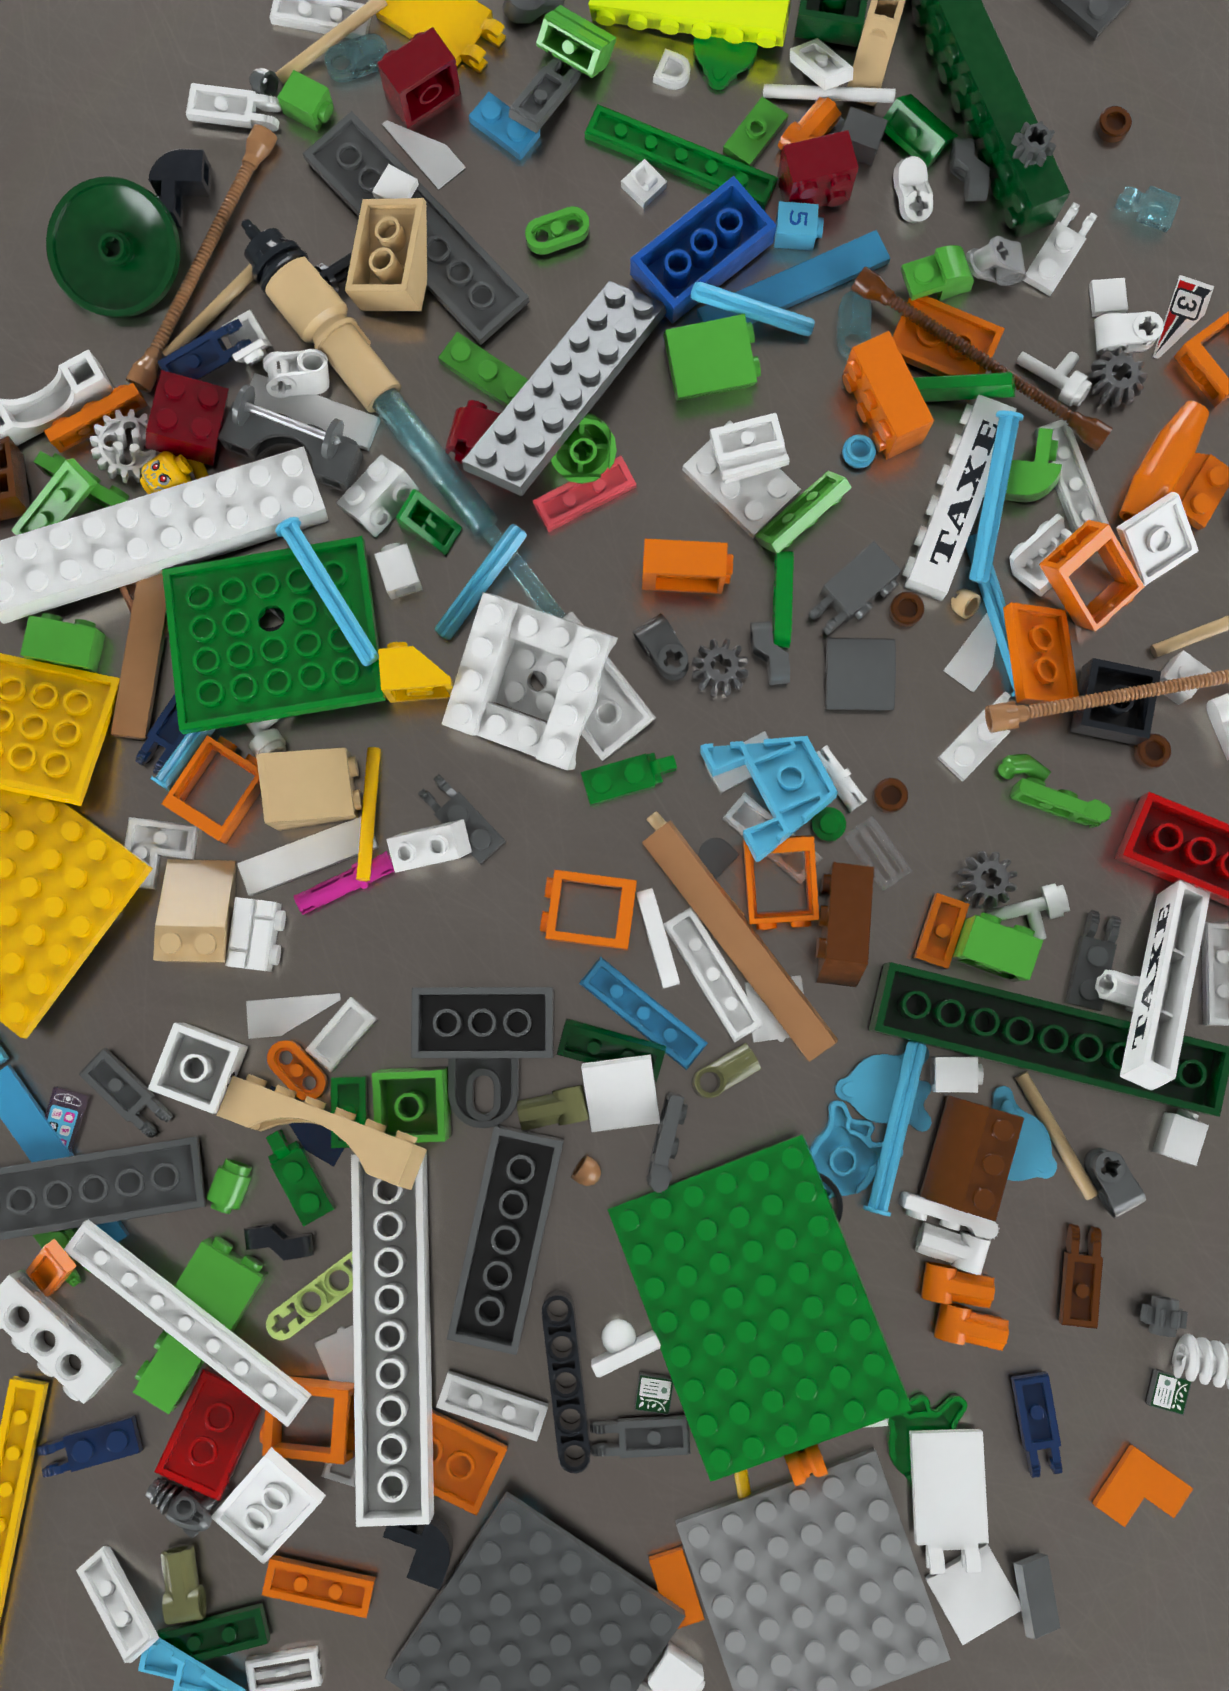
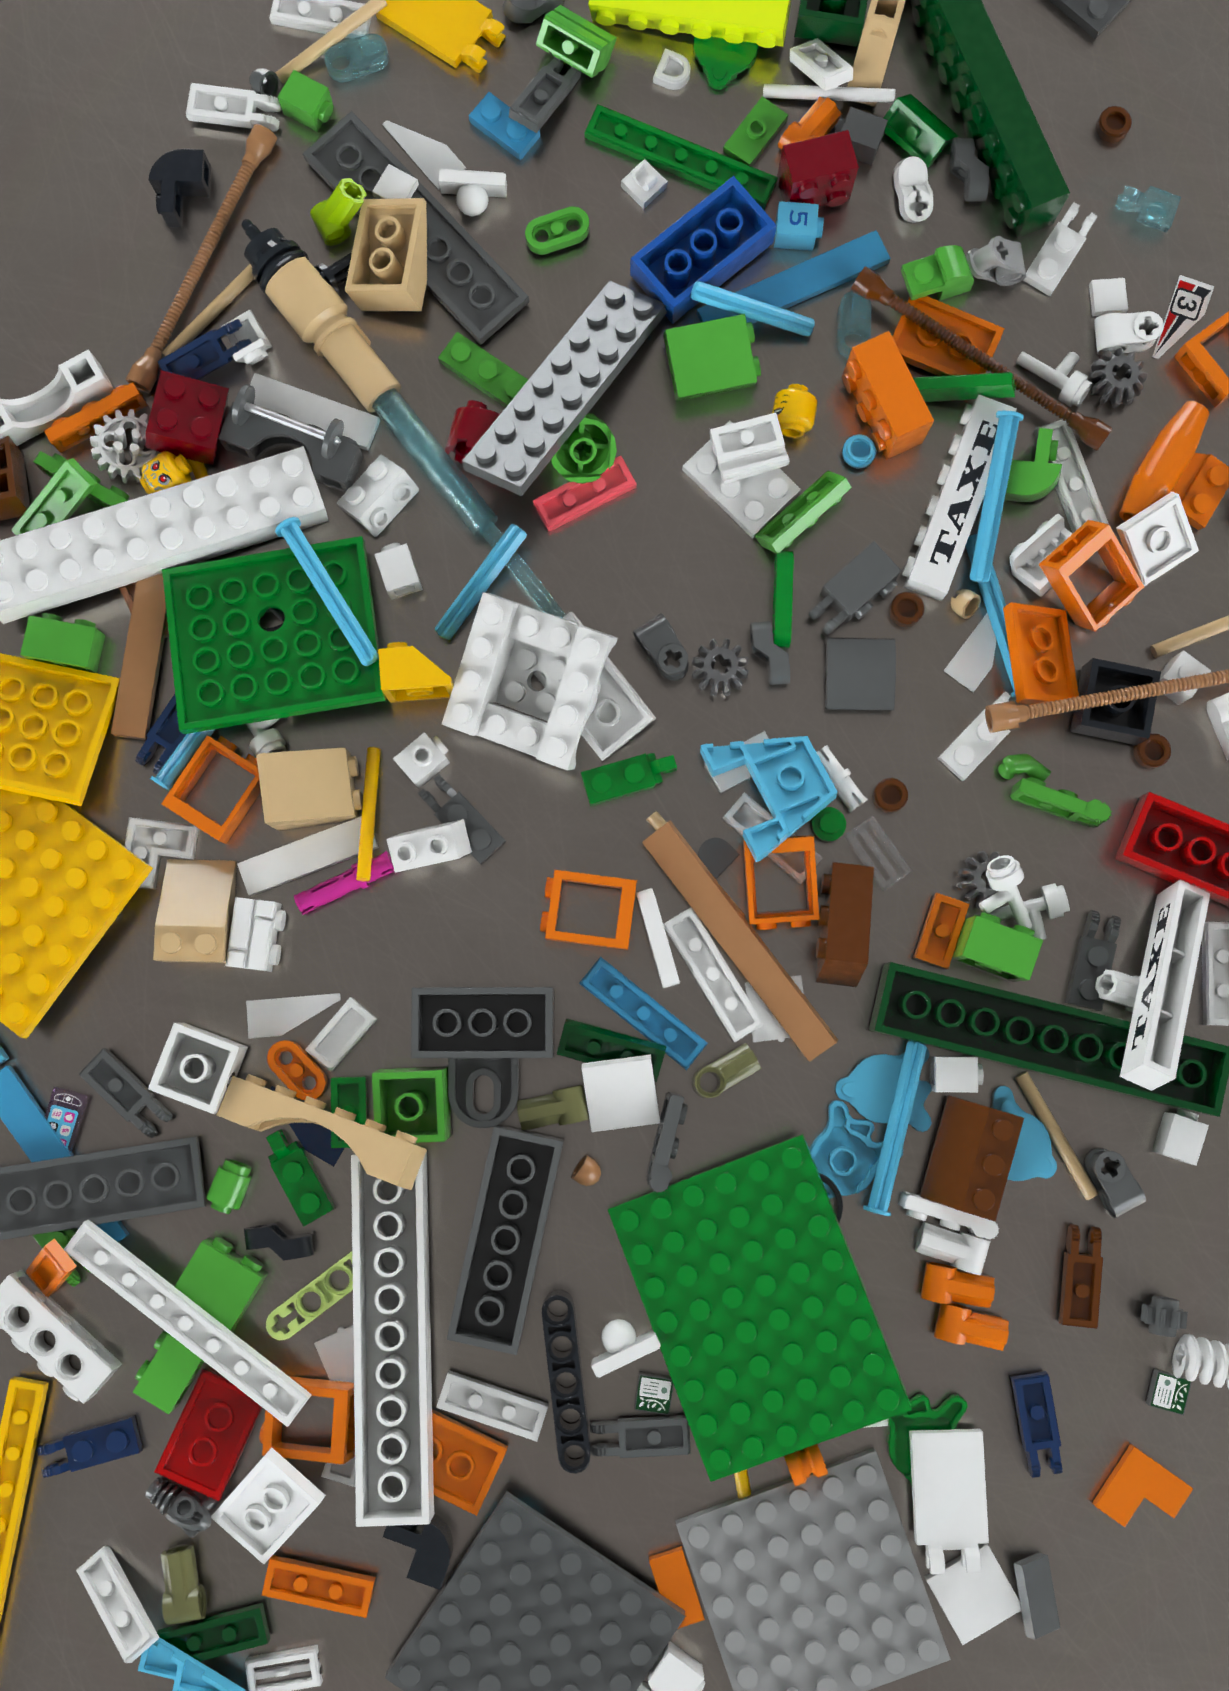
(113, 247): dark green dish -> none
(300, 373): white piece -> none
(337, 211): none -> lime piece
(419, 77): dark red brick -> none
(423, 759): none -> white brick
(427, 523): green slope -> none
(472, 188): none -> white tile
(686, 566): orange window -> none
(795, 410): none -> yellow head
(1004, 876): none -> white piece
(1033, 144): dark grey gear -> none

